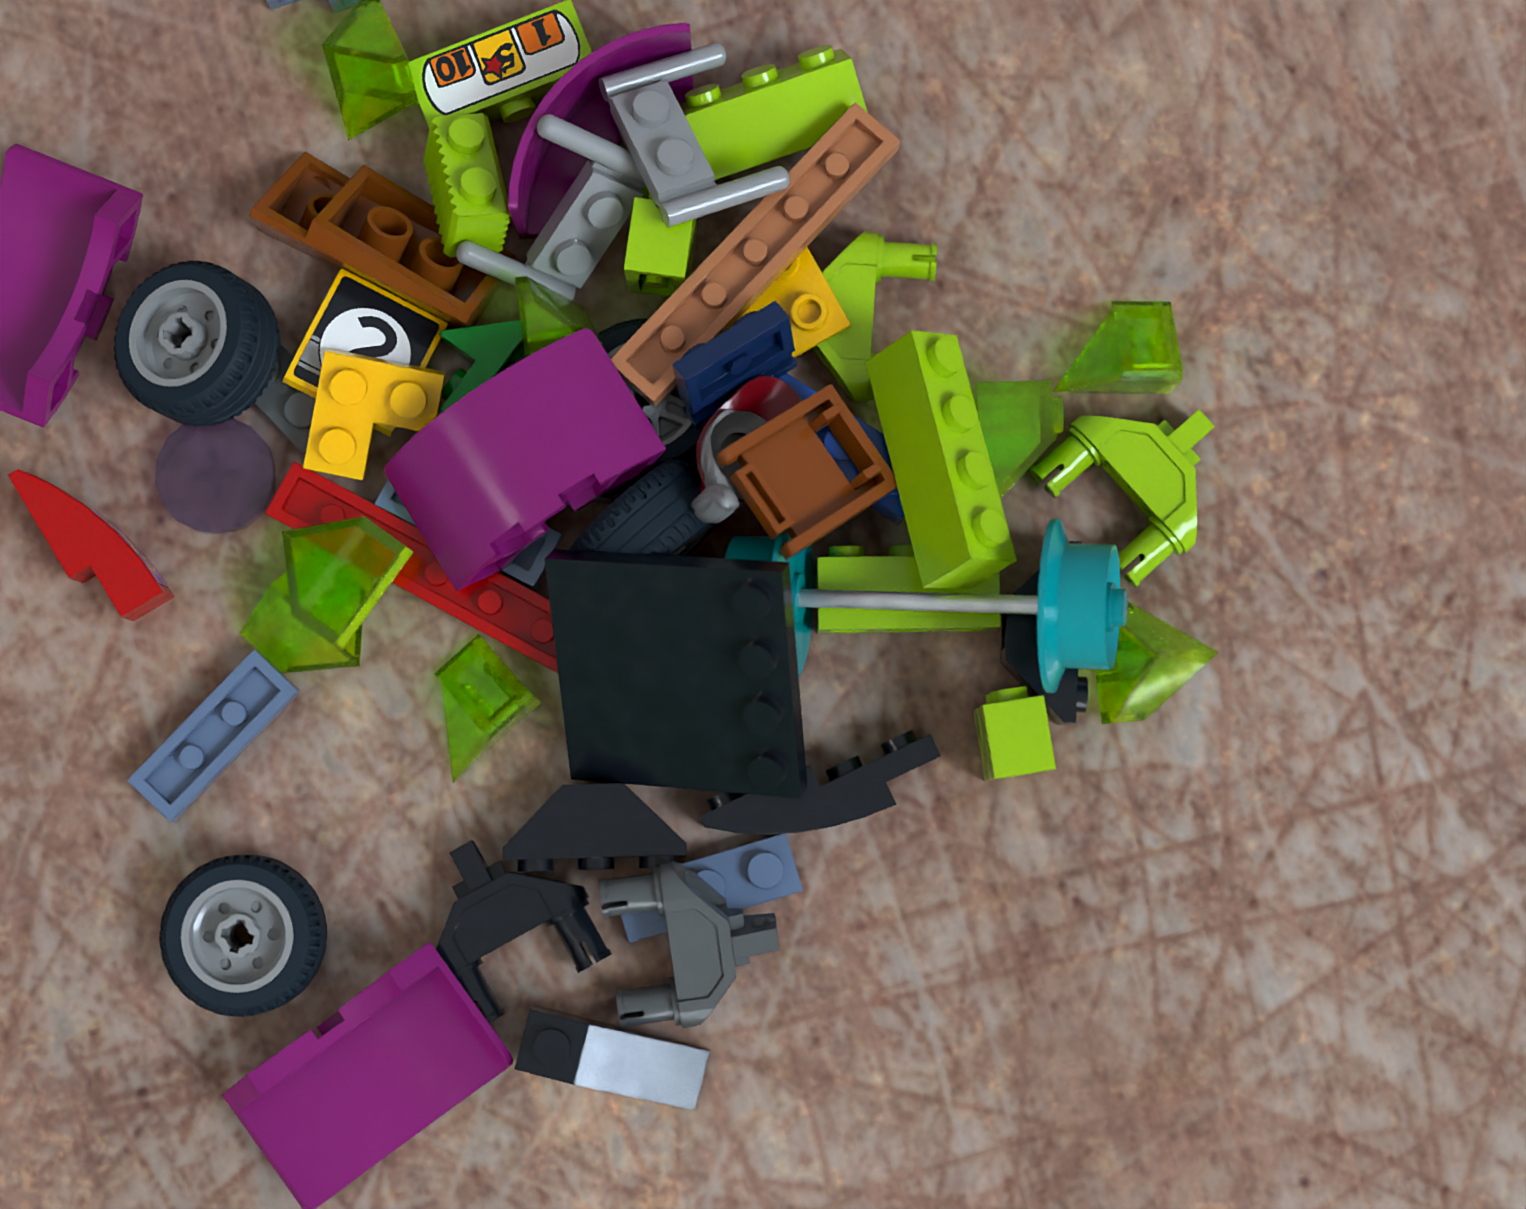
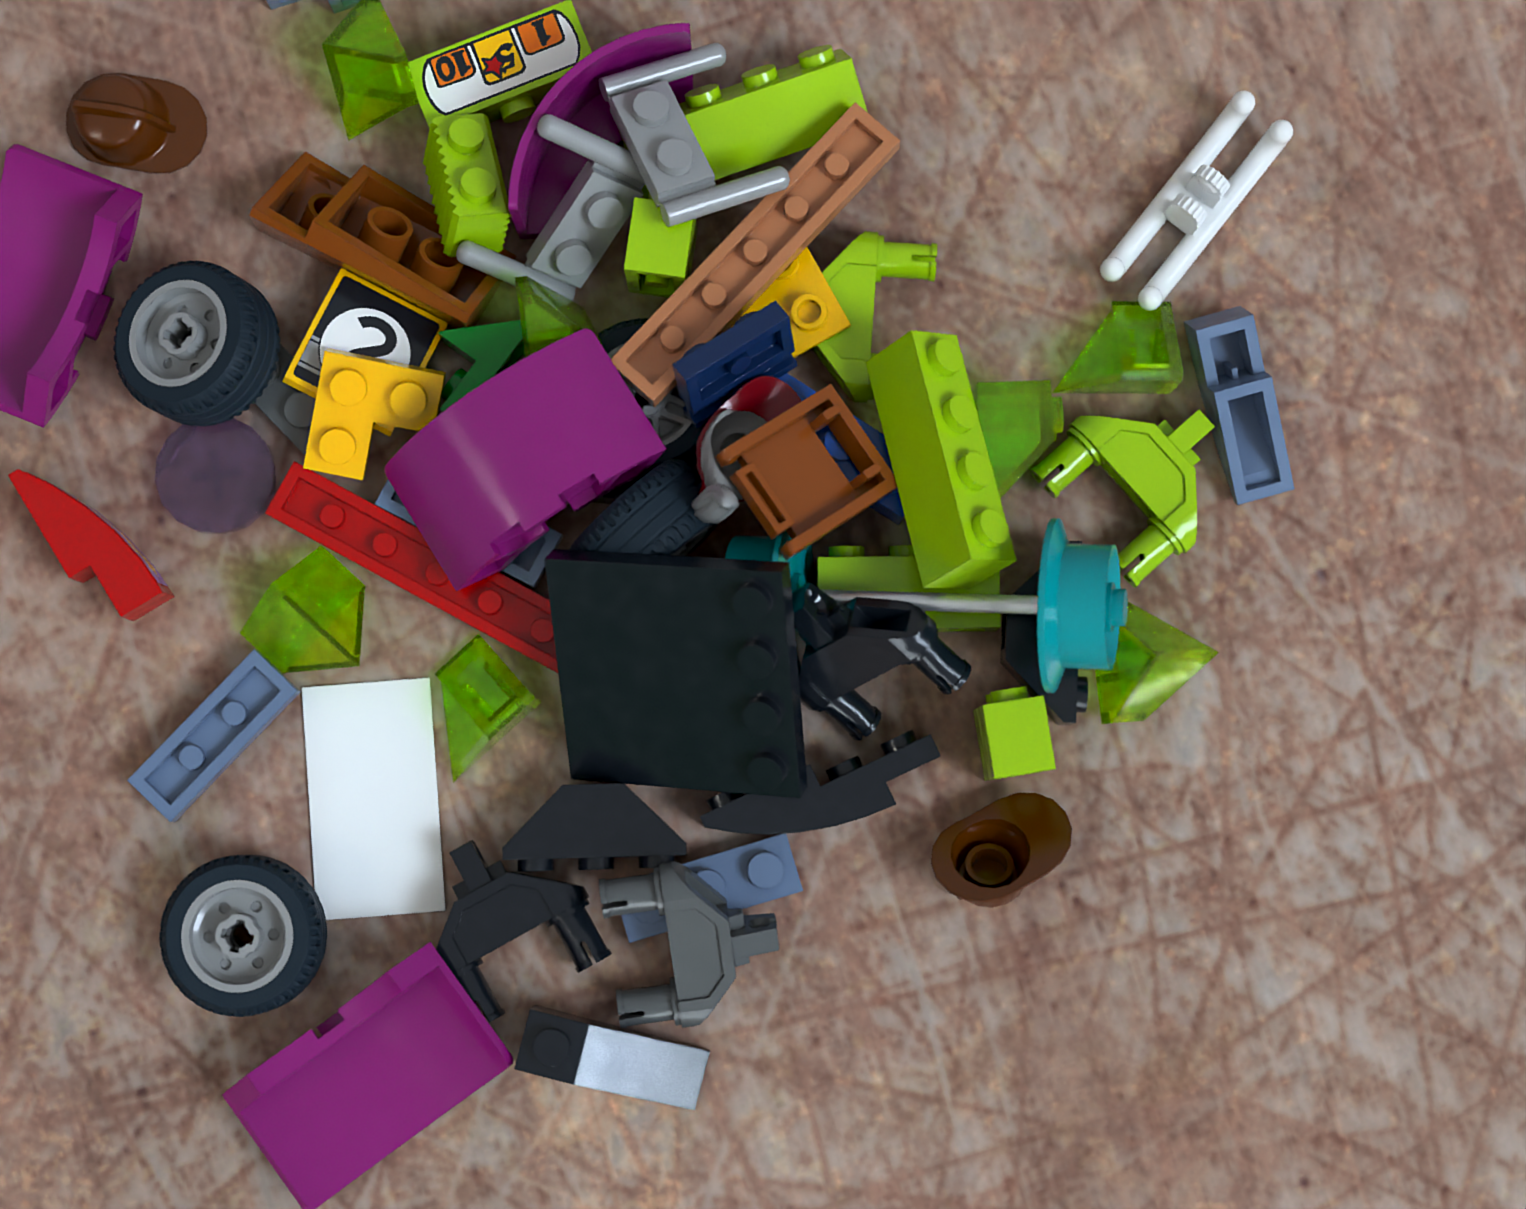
(136, 123): none -> reddish brown piece
(340, 574): clear neon green slope -> none
(373, 798): none -> white sticker
(860, 642): none -> black connector
(1001, 849): none -> reddish brown piece
(1196, 200): none -> white piece
(1240, 403): none -> sand blue slope

